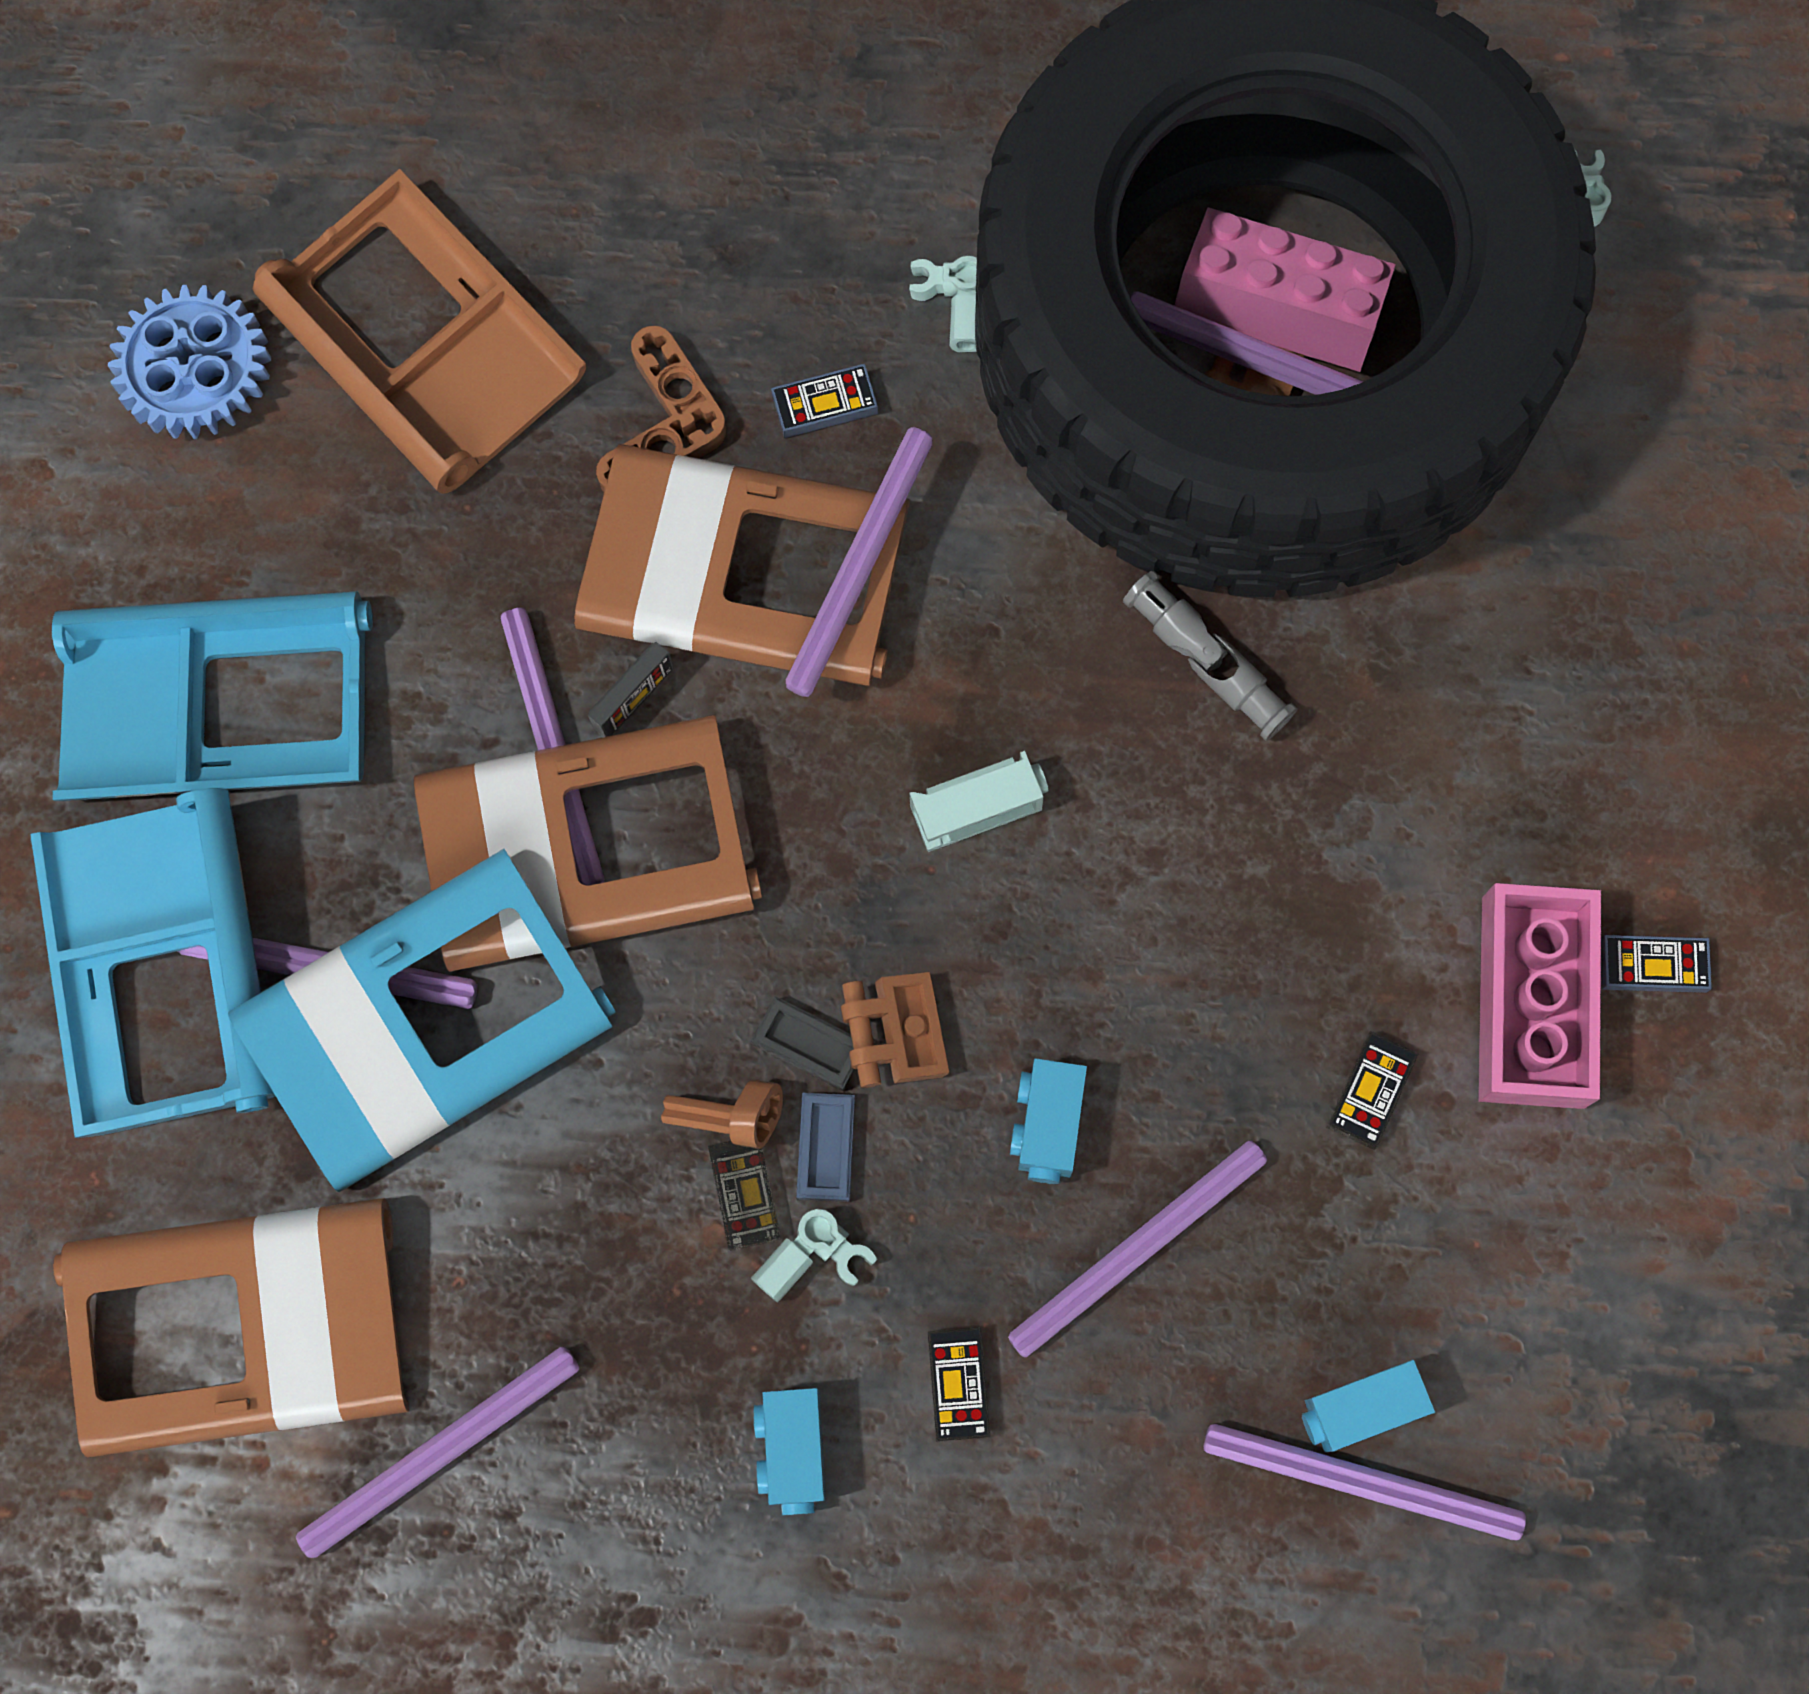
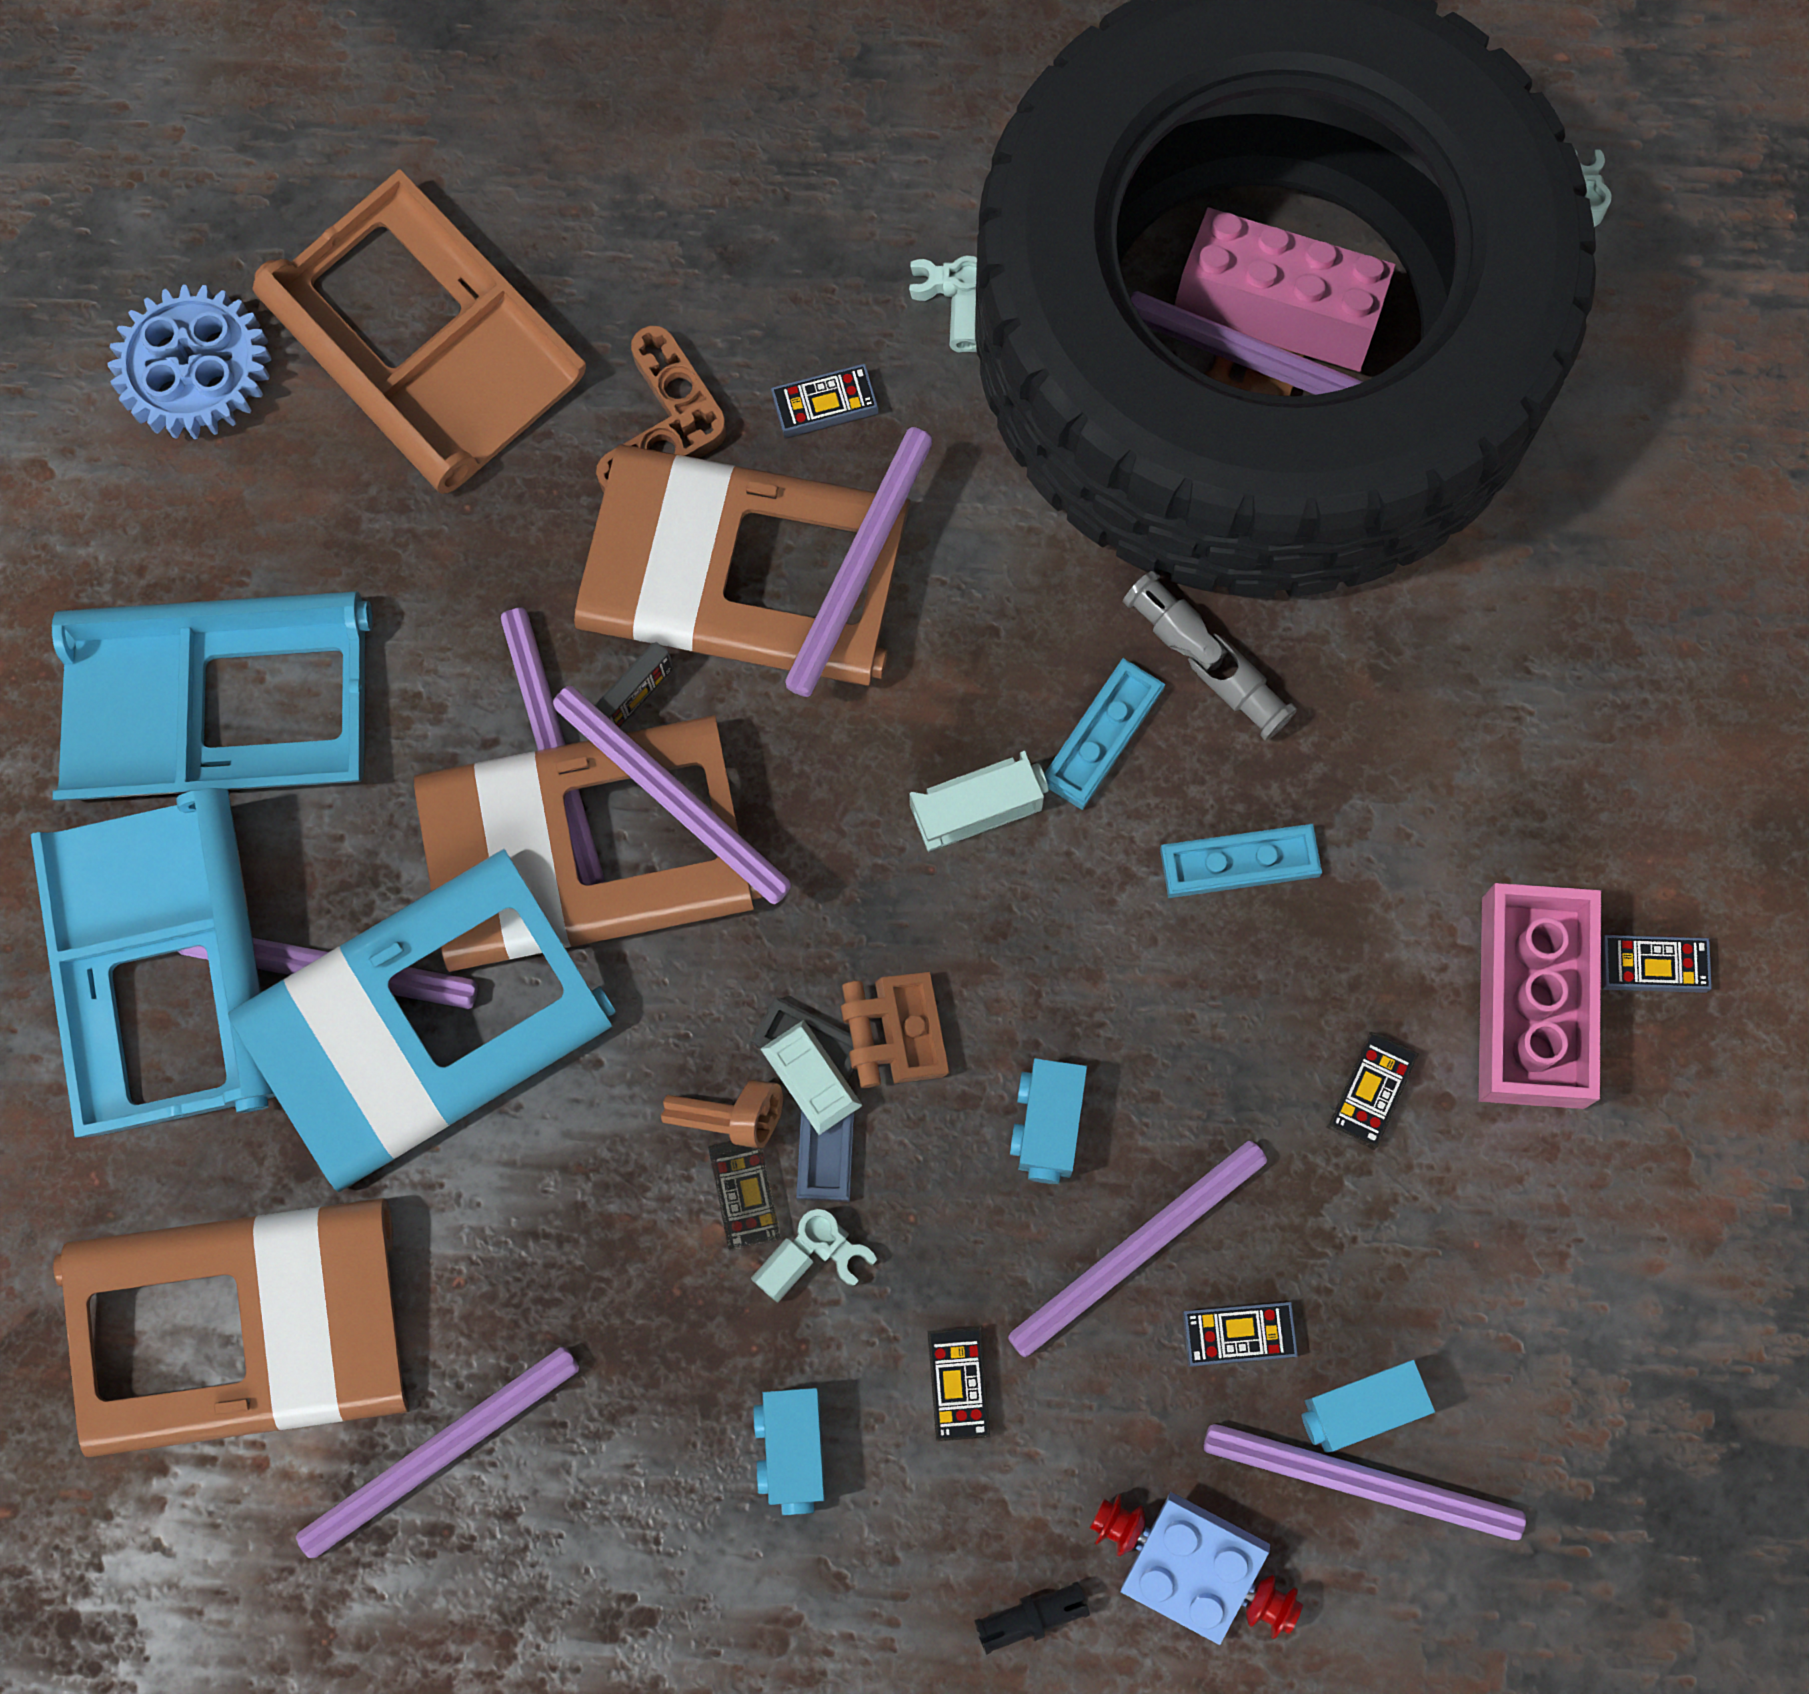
(672, 794): none -> lavender axle
(811, 1077): none -> light aqua tile
(1031, 1617): none -> black pin
(1103, 733): none -> medium azure tile
(1196, 1568): none -> light blue plate
(1239, 1334): none -> tile
(1240, 860): none -> medium azure tile

